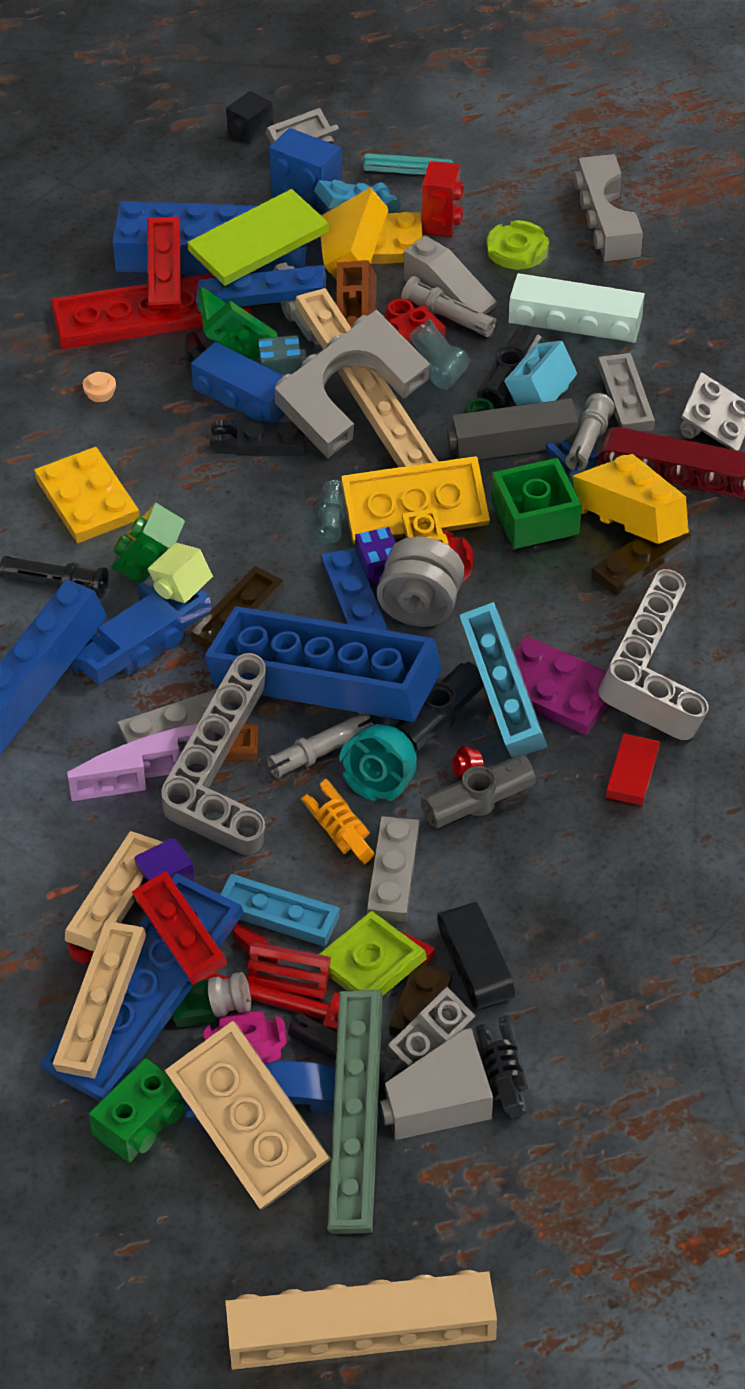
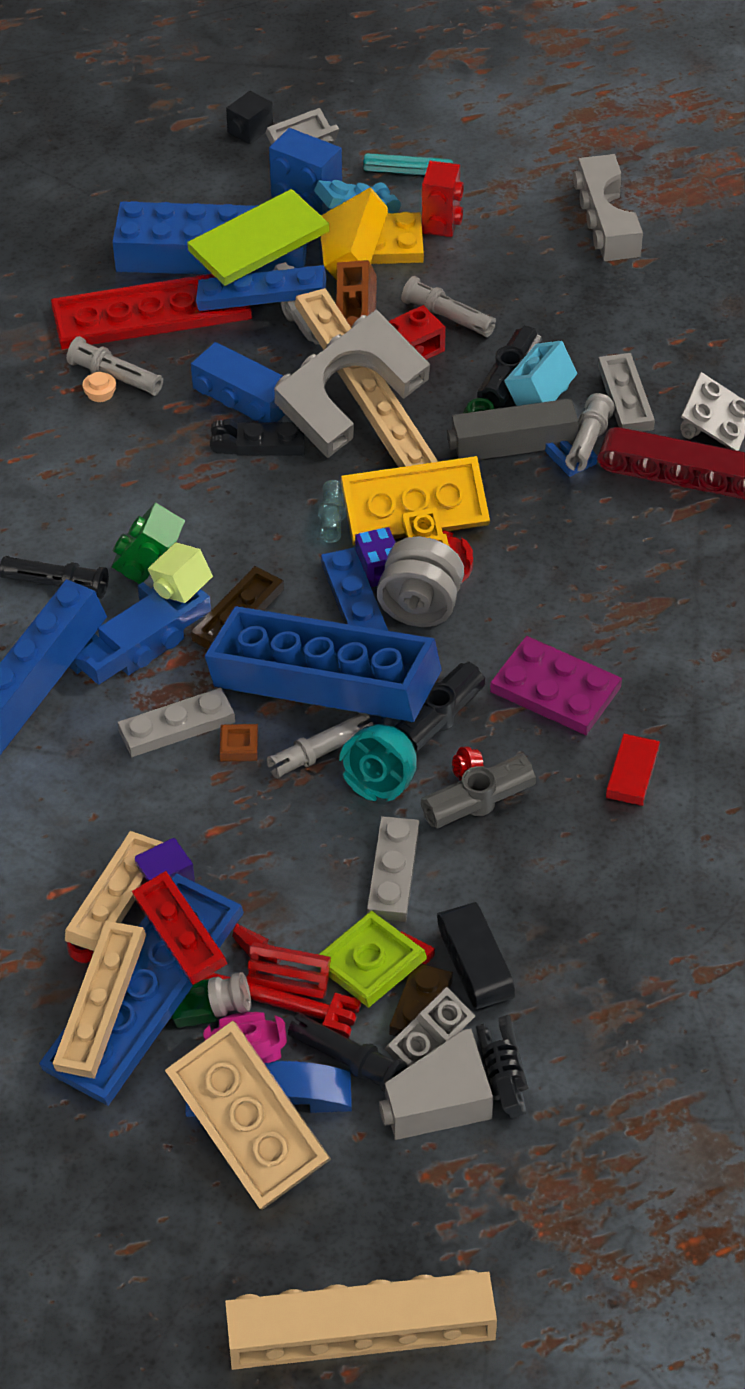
(86, 494): yellow plate -> none
(102, 361): none -> light grey pin
(127, 766): lavender slope -> none
(137, 1111): green brick -> none
(164, 263): red tile -> none
(193, 347): black bar -> none
(212, 755): light grey beam -> none
(232, 325): green bracket -> none
(281, 354): clear light blue brick -> none
(282, 910): dark azure plate -> none
(340, 822): light orange hinge -> none
(355, 1112): sand green tile -> none
(397, 307): red plate -> none
(442, 269): light grey slope -> none
(445, 361): clear light blue piece -> none
(503, 680): medium azure brick -> none
(517, 245): lime tile -> none
(536, 503): green brick -> none
(576, 307): light aqua brick -> none
(633, 496): yellow wedge -> none
(636, 561): dark brown plate -> none
(640, 690): light grey beam -> none

